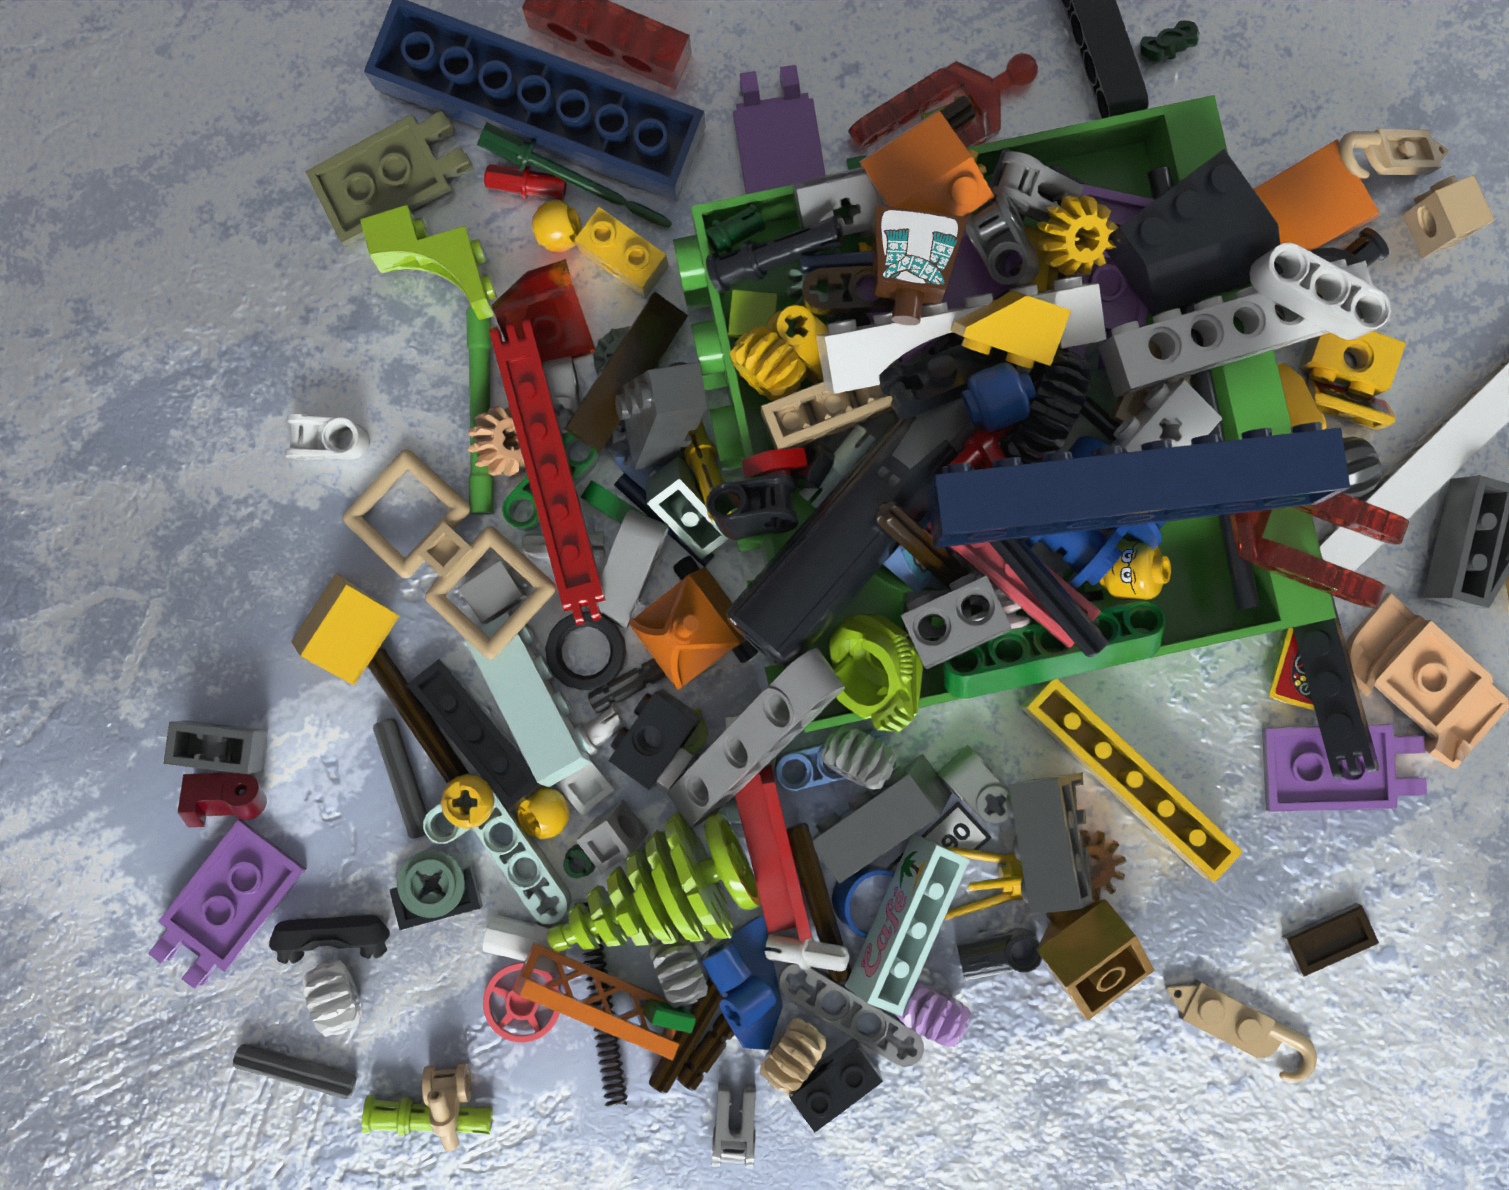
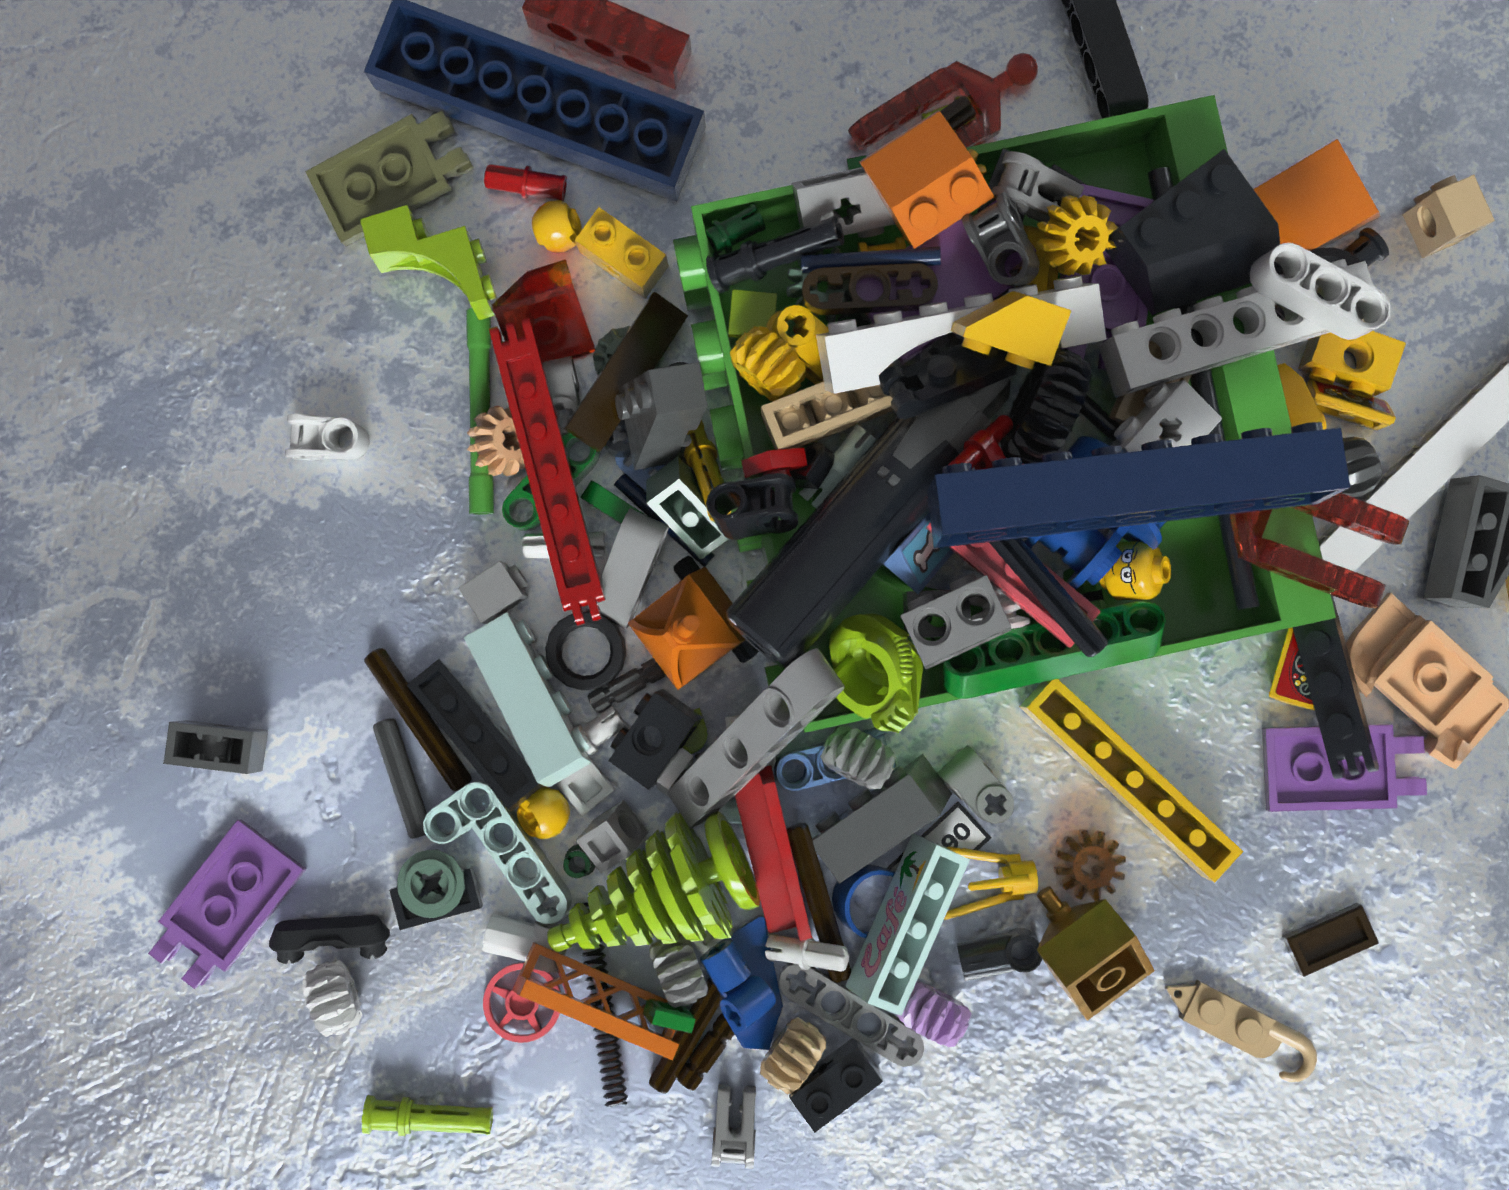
(219, 796): dark red leg -> none
(294, 1071): dark grey axle -> none
(344, 630): yellow slope -> none
(444, 1092): tan piece -> none
(449, 554): tan bar -> none
(457, 813): yellow piece -> none
(521, 153): dark green piece -> none
(777, 135): medium lavender tile -> none
(913, 258): torso -> none
(919, 543): dark brown axle -> none
(998, 397): blue head -> none
(1050, 843): dark grey wedge -> none
(1170, 41): dark green piece -> none
(1393, 152): tan plate -> none

